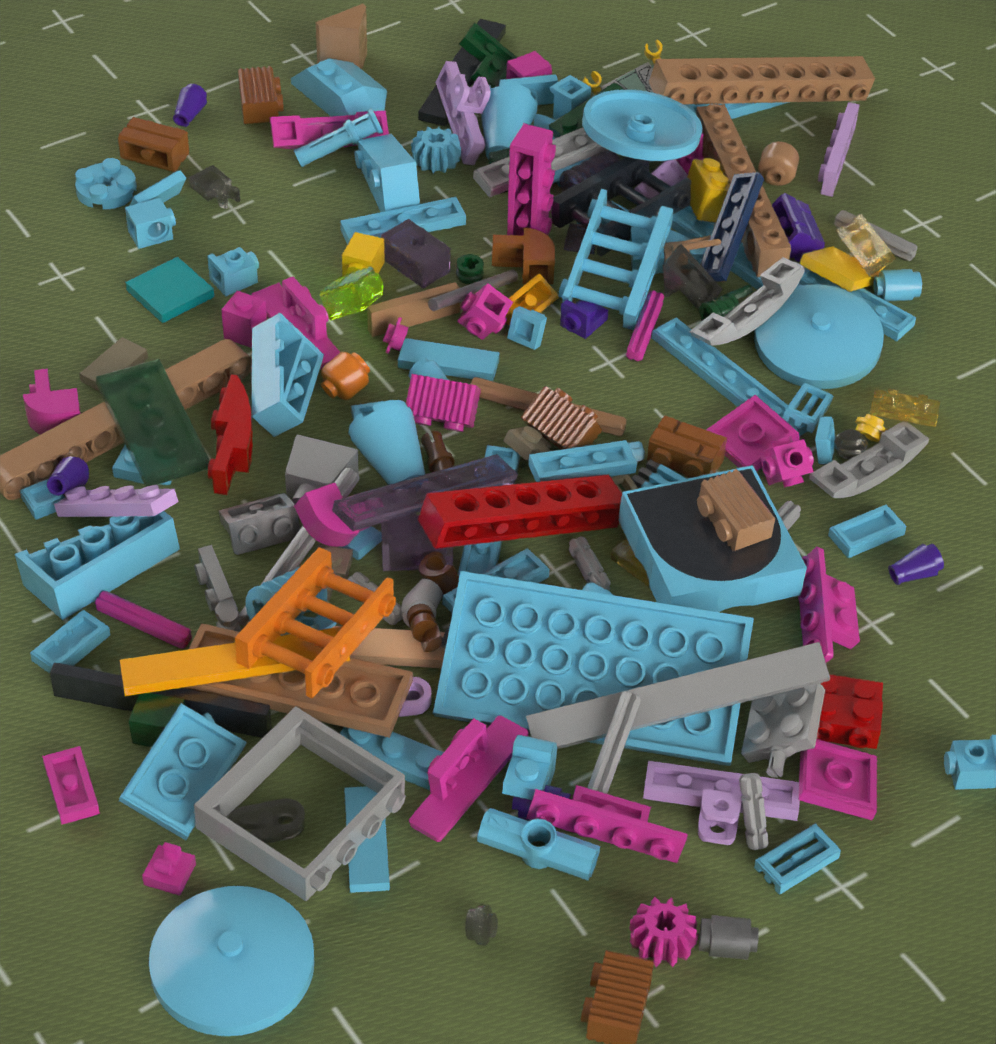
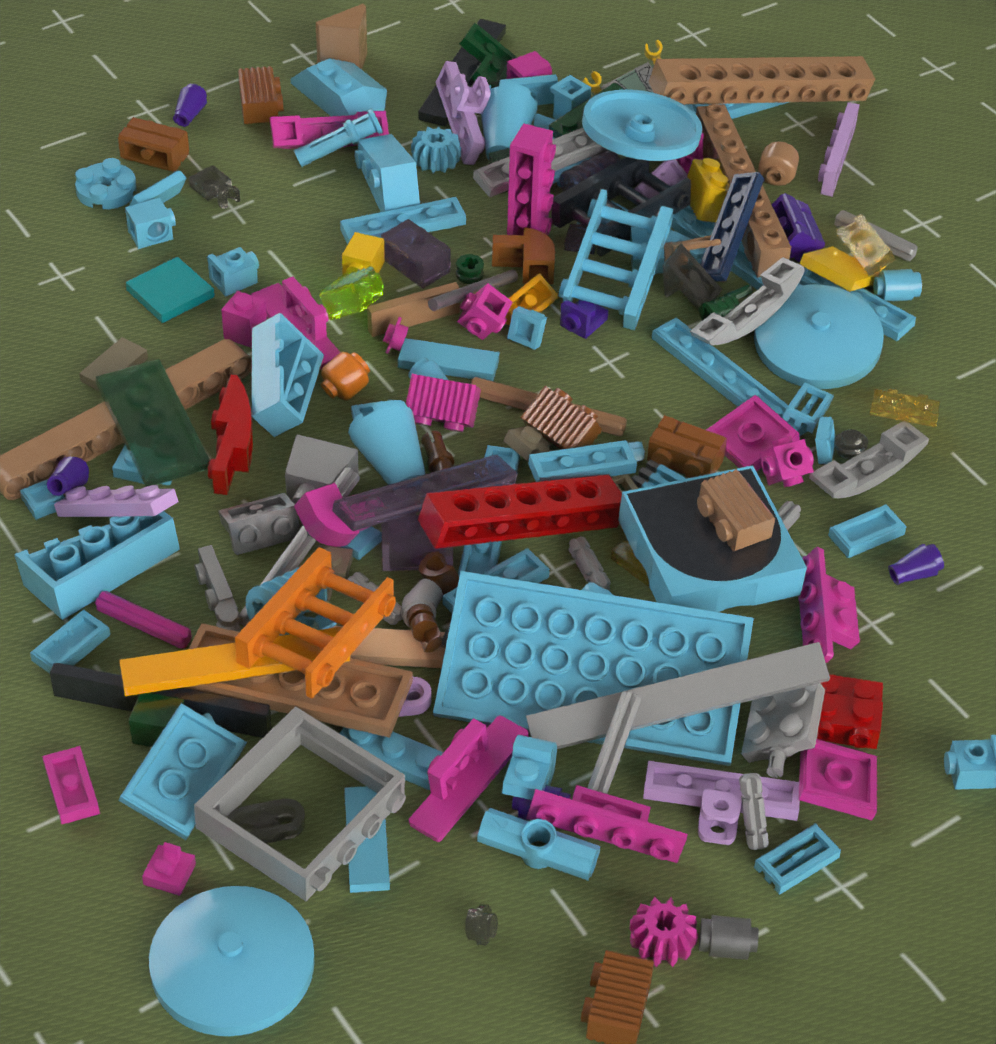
(49, 408): dark pink brick -> none
(645, 326): dark pink axle -> none
(871, 427): yellow plate -> none

